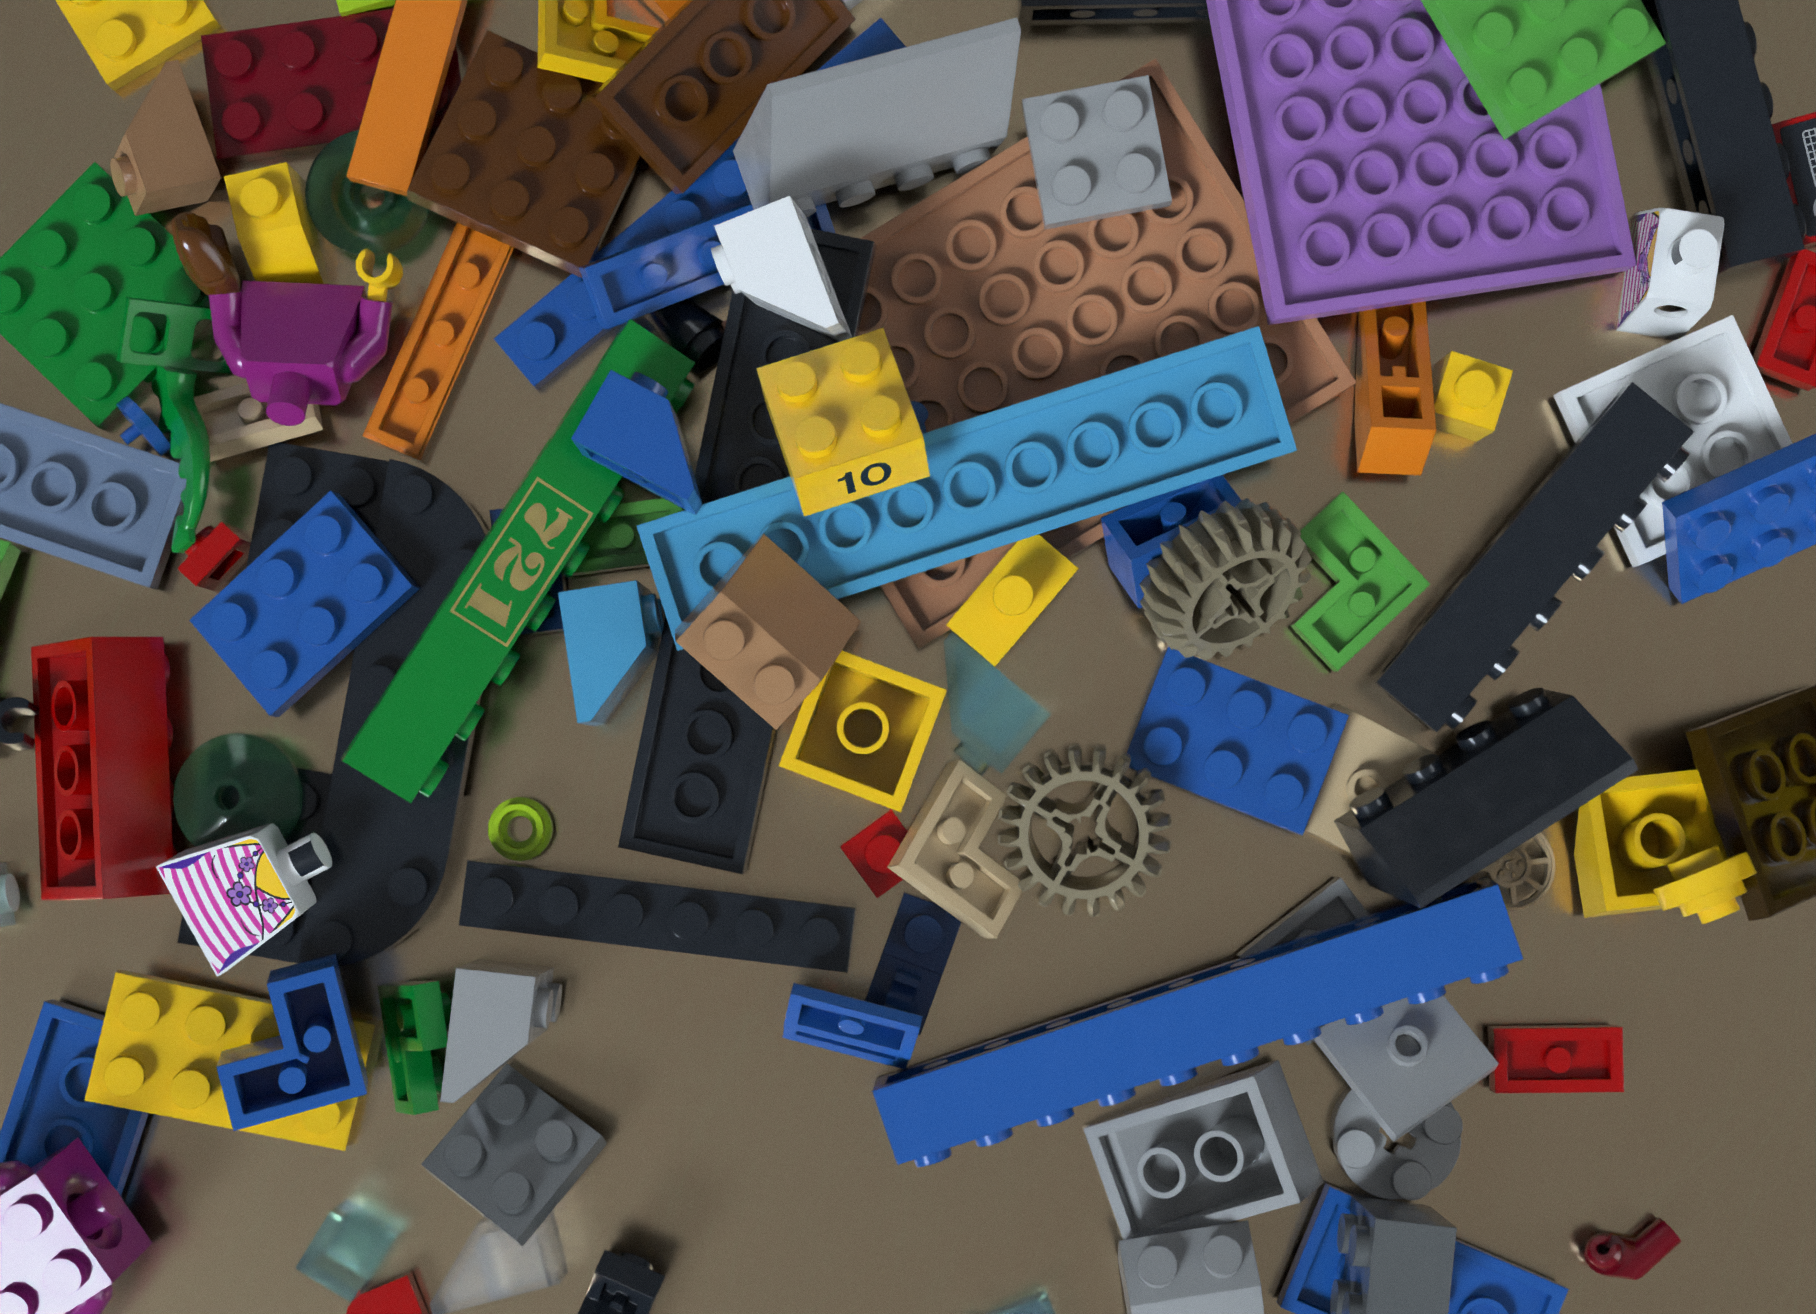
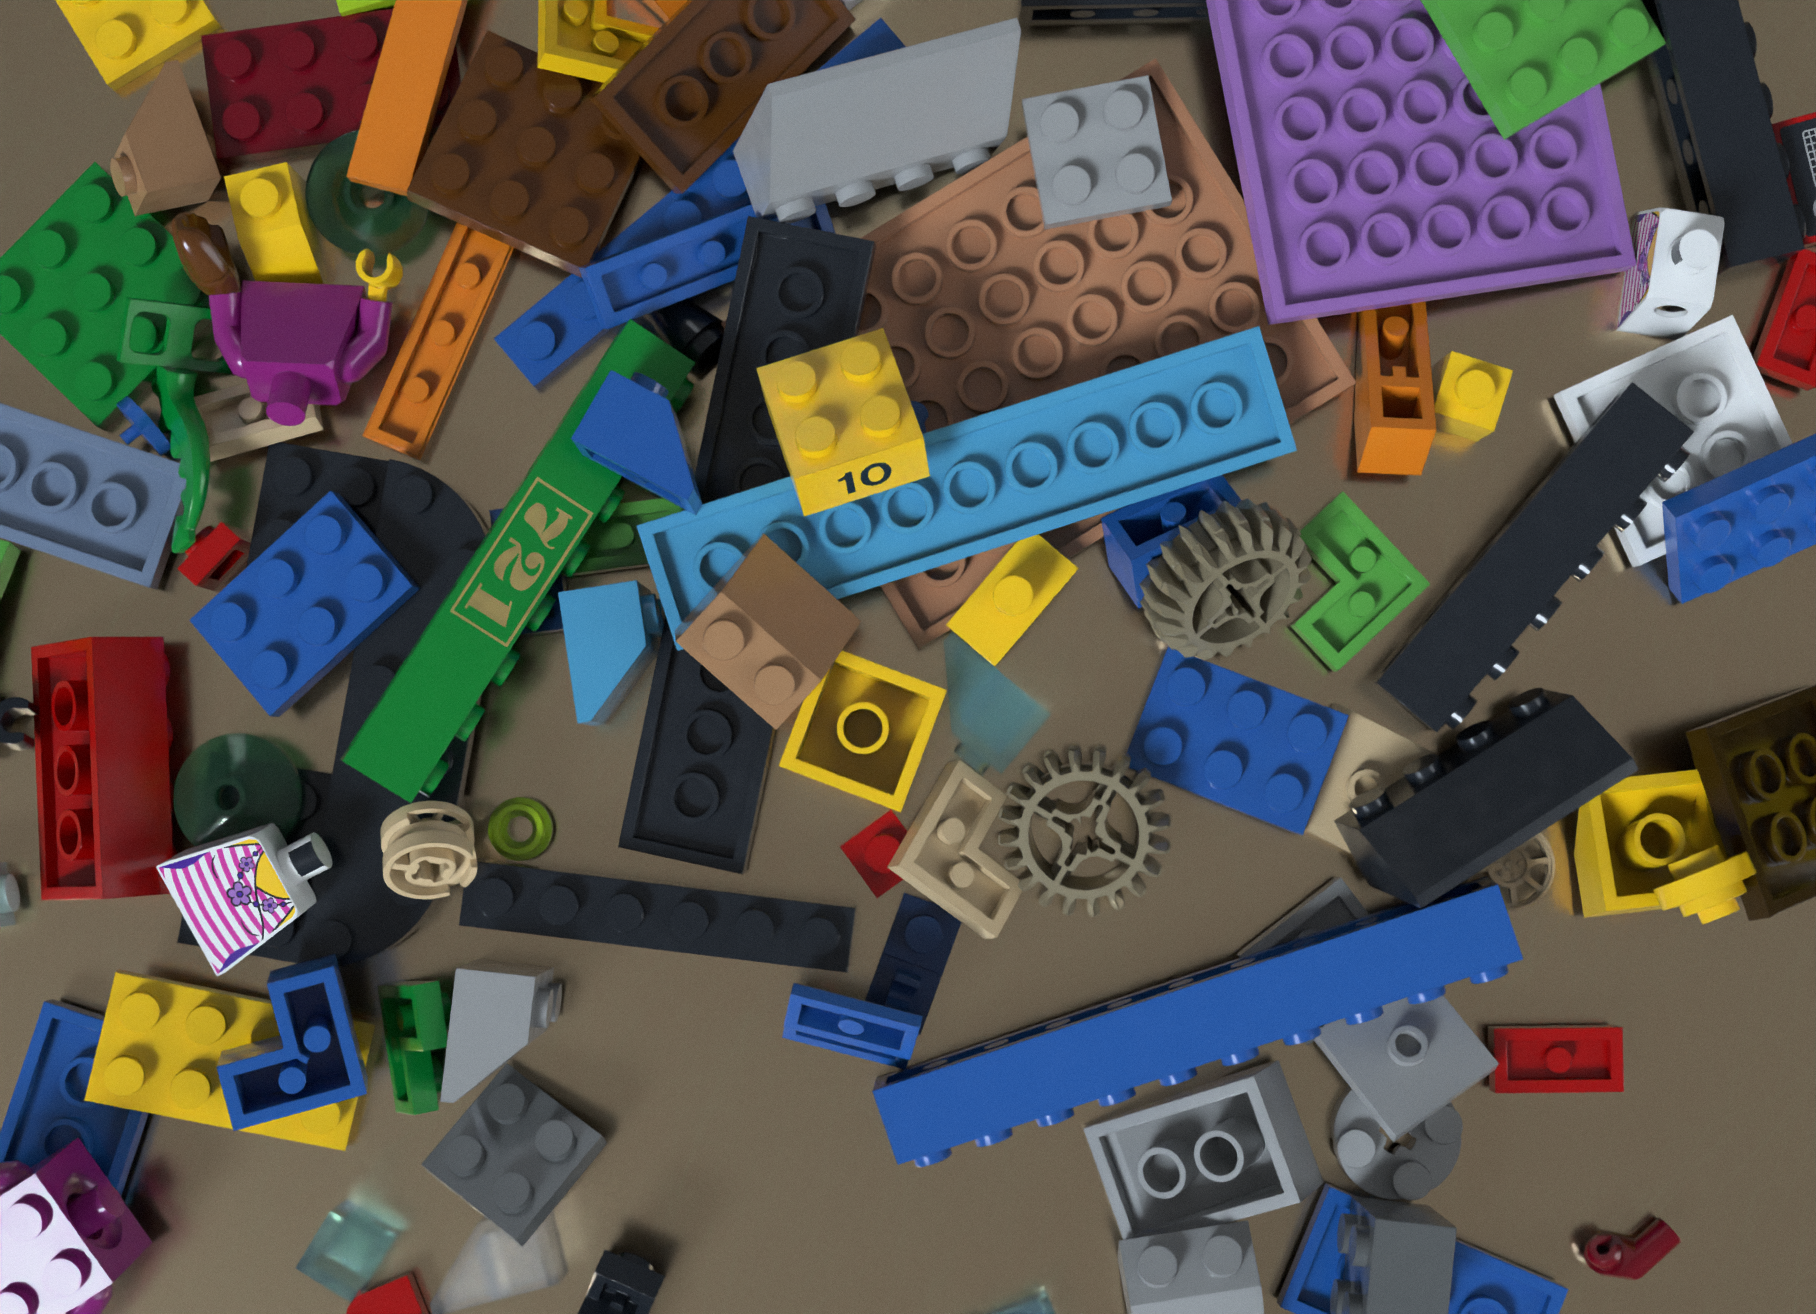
(428, 854): none -> tan wheel
(779, 266): white slope -> none

